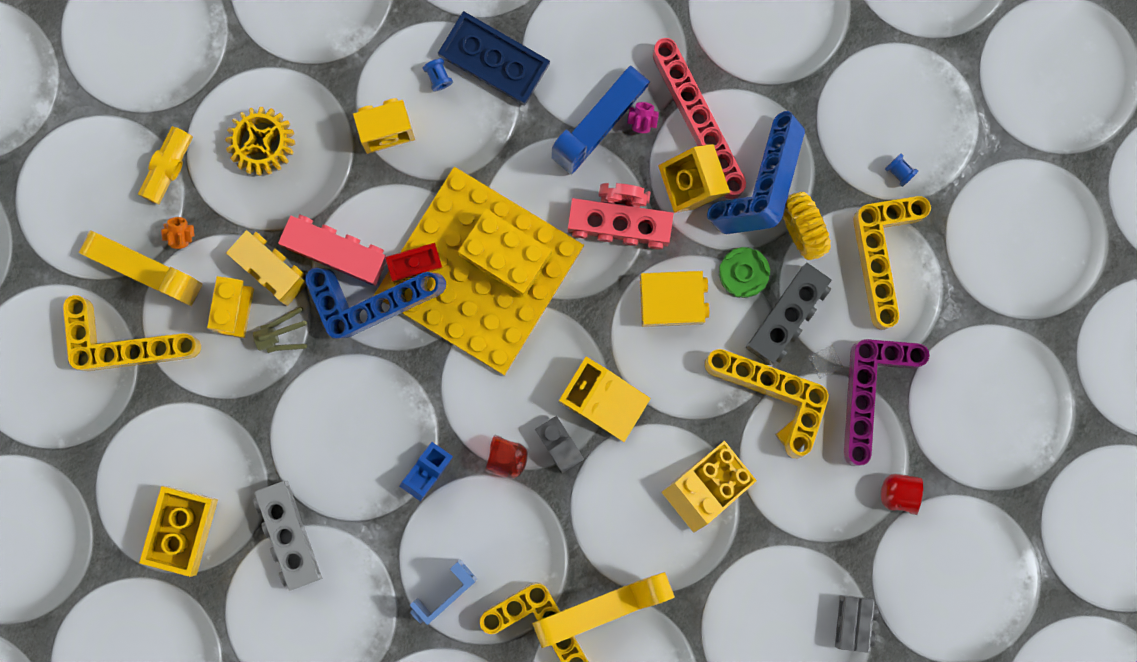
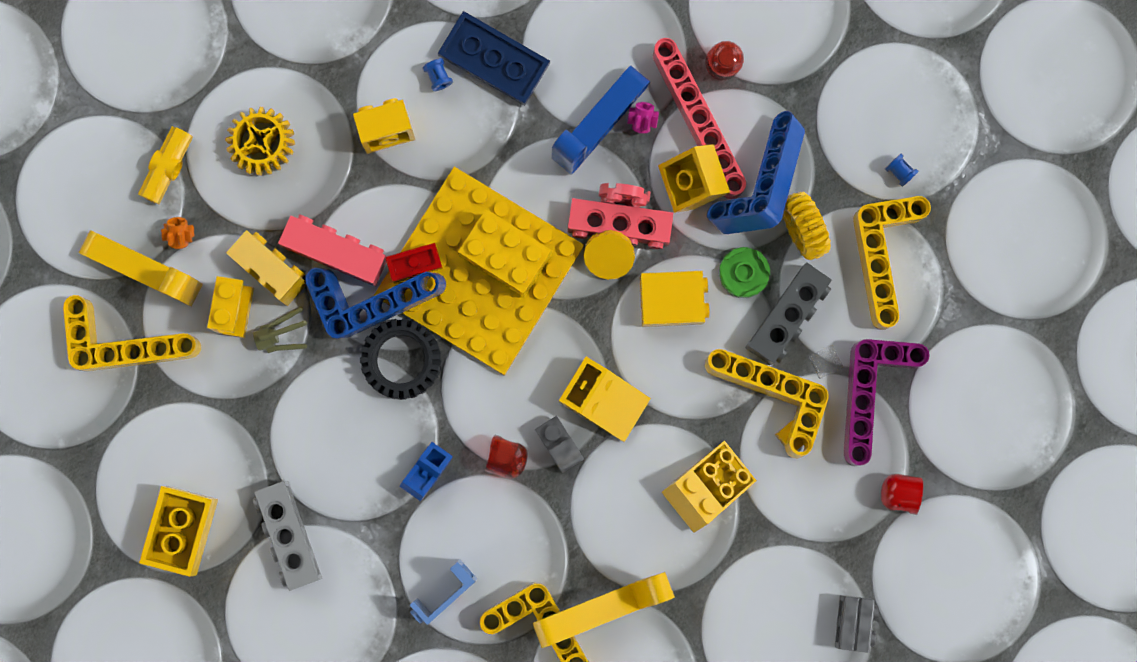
(379, 337): none -> black tyre
(609, 254): none -> yellow tile
(724, 60): none -> clear red helmet

